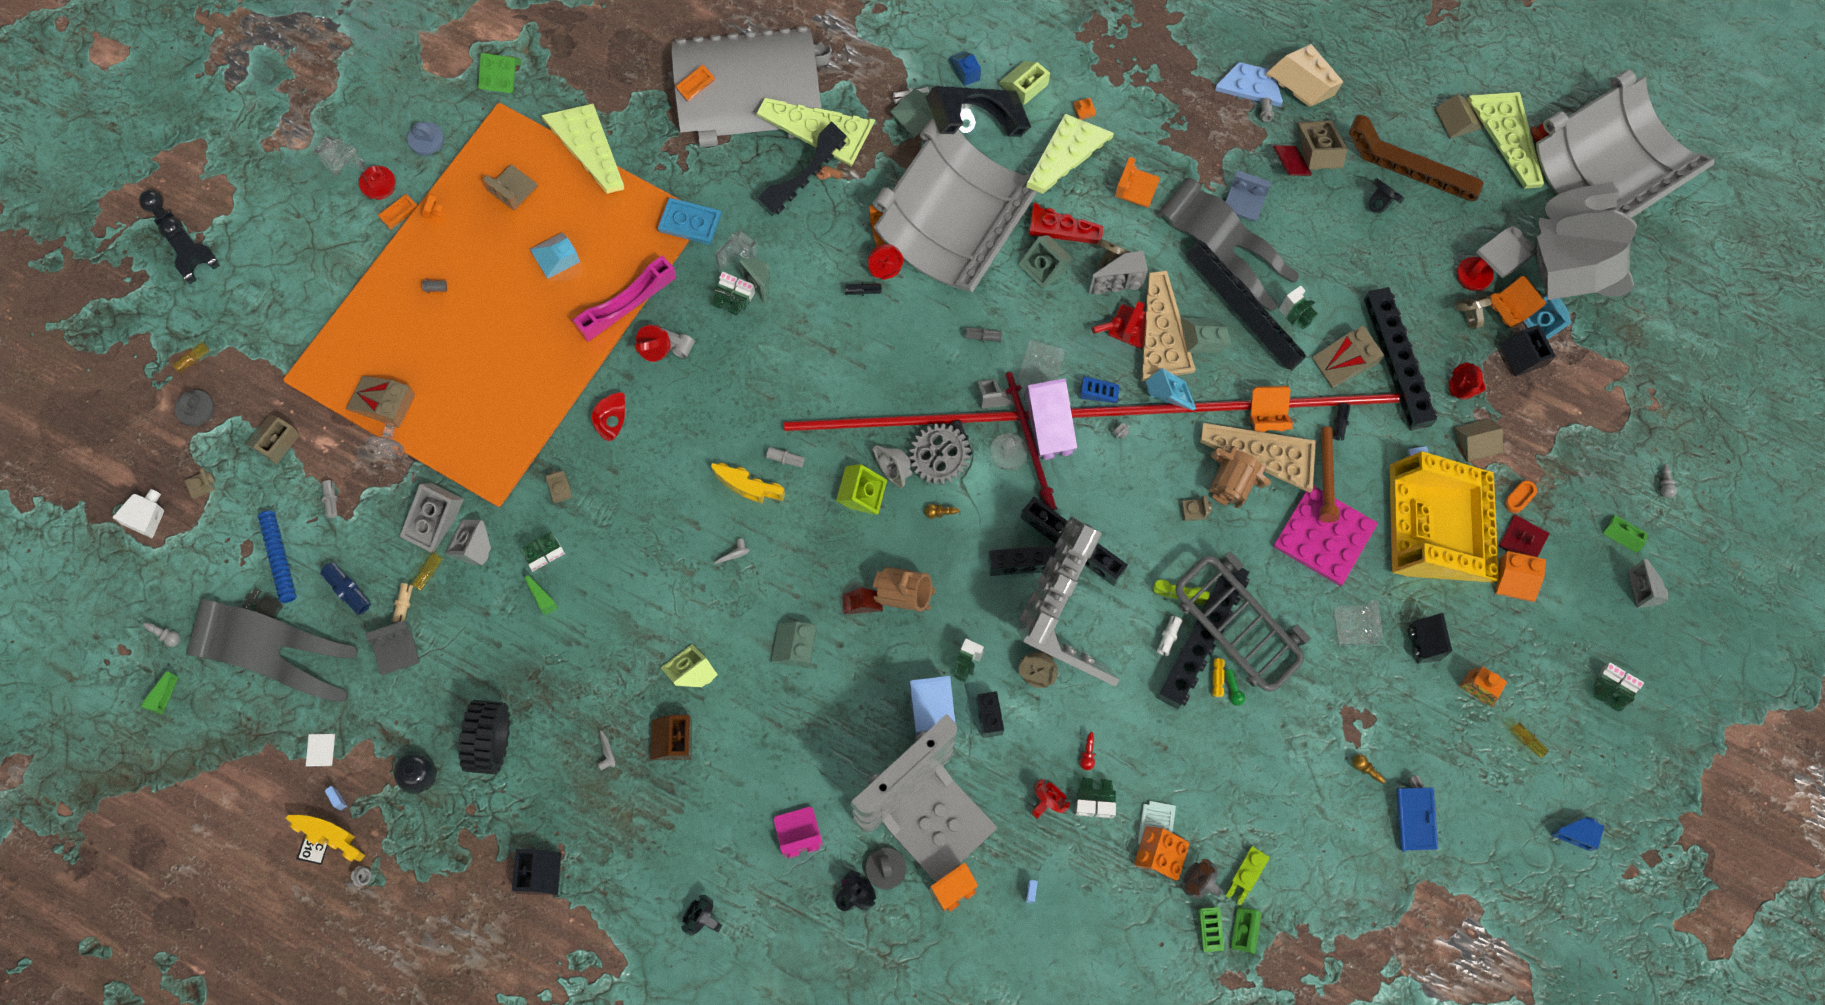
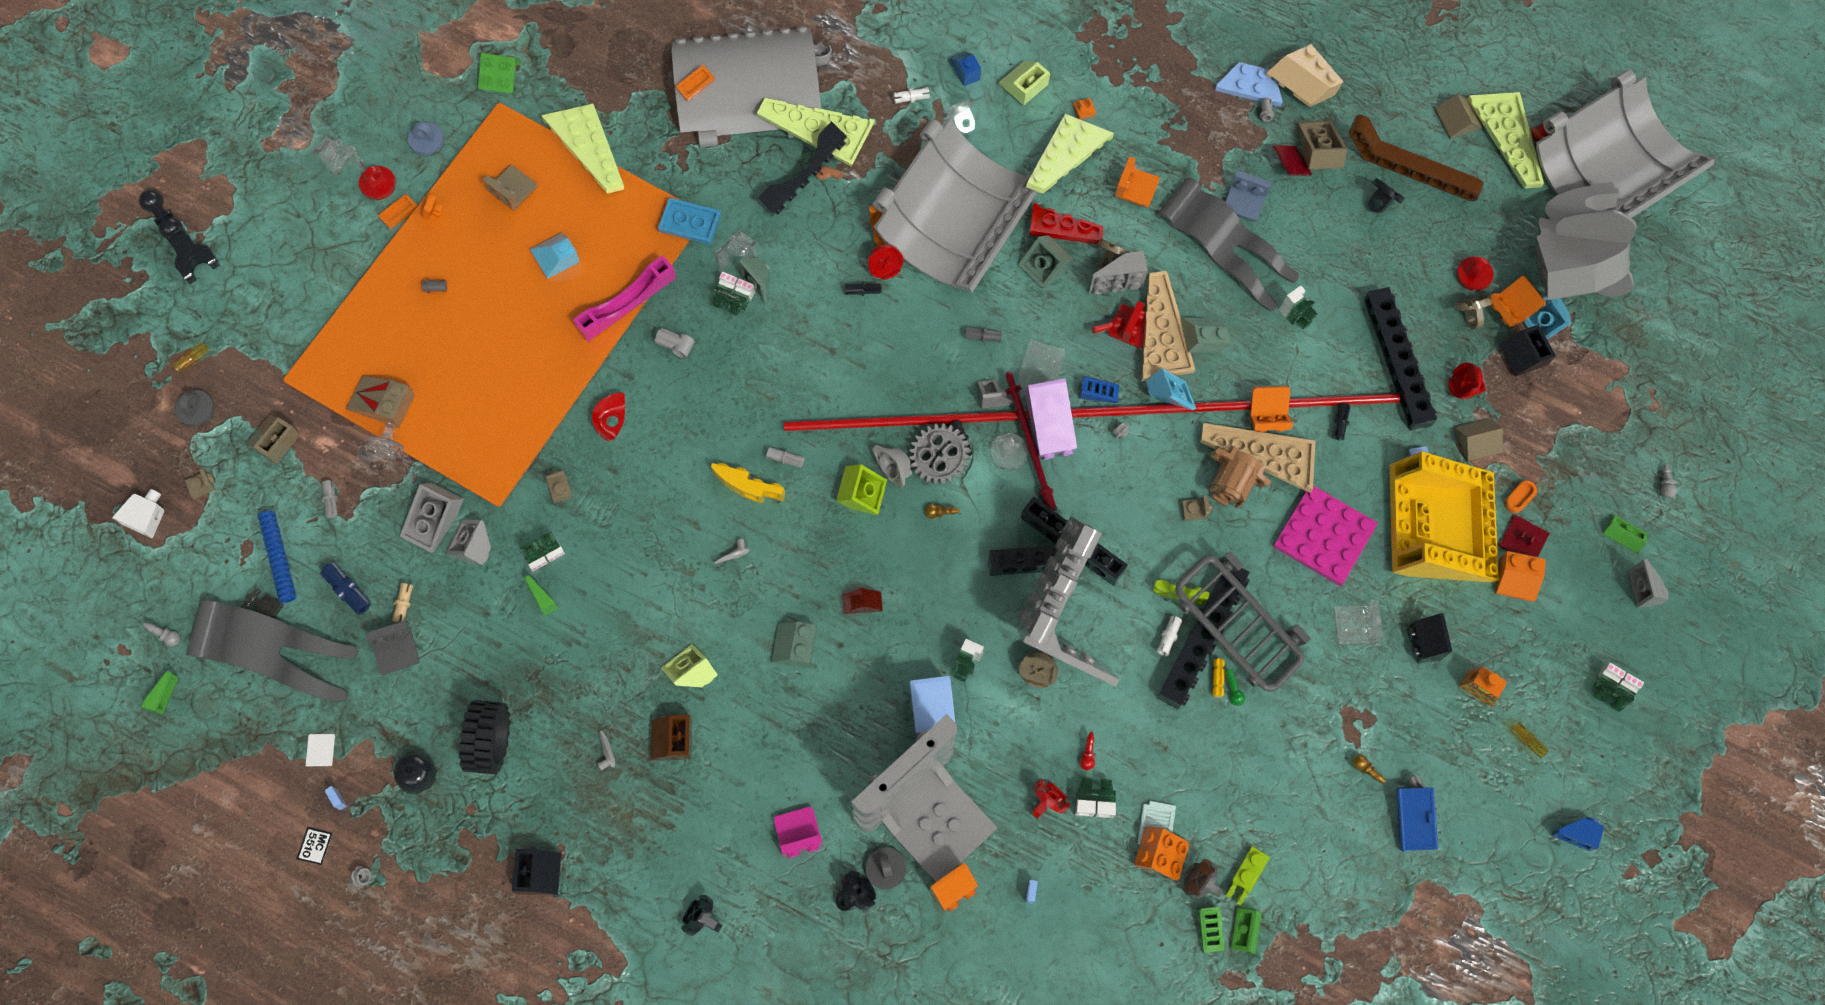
(322, 831): yellow slope -> none
(427, 571): clear yellow axle -> none
(652, 343): red tile -> none
(904, 589): medium nougat container -> none
(913, 112): sand green slope -> none
(990, 714): black brick -> none
(1002, 104): black arch -> none
(1245, 305): black beam -> none
(1328, 512): dark orange piece -> none
(1348, 357): dark tan slope -> none
(1507, 251): light grey slope -> none

